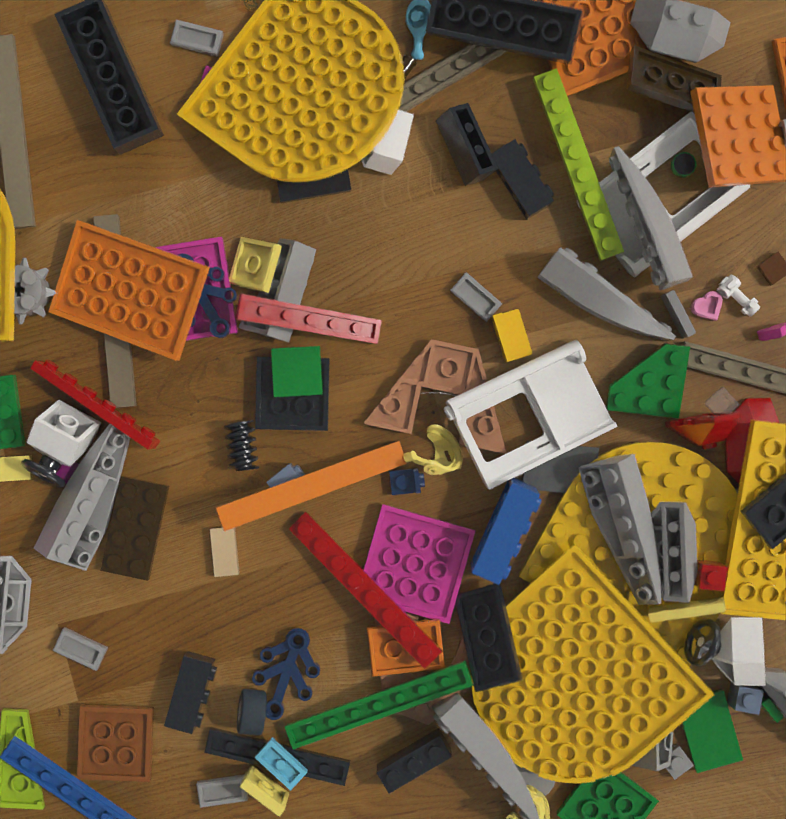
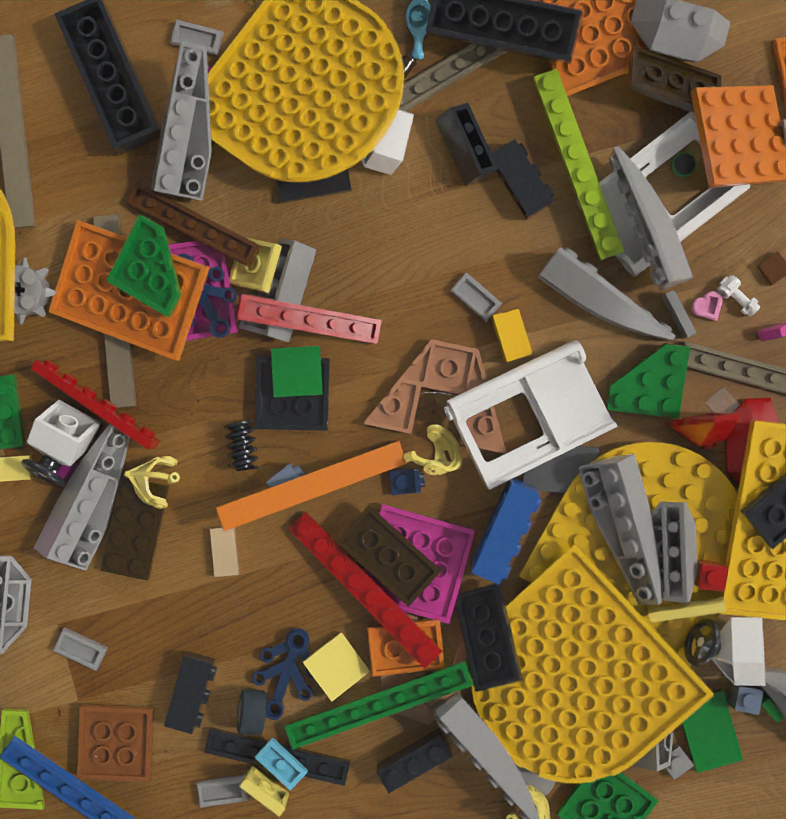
(140, 475): none -> light yellow helmet
(147, 268): none -> green plate
(185, 131): none -> light grey wedge
(193, 225): none -> reddish brown tile
(336, 666): none -> light yellow tile
(388, 555): none -> dark brown plate

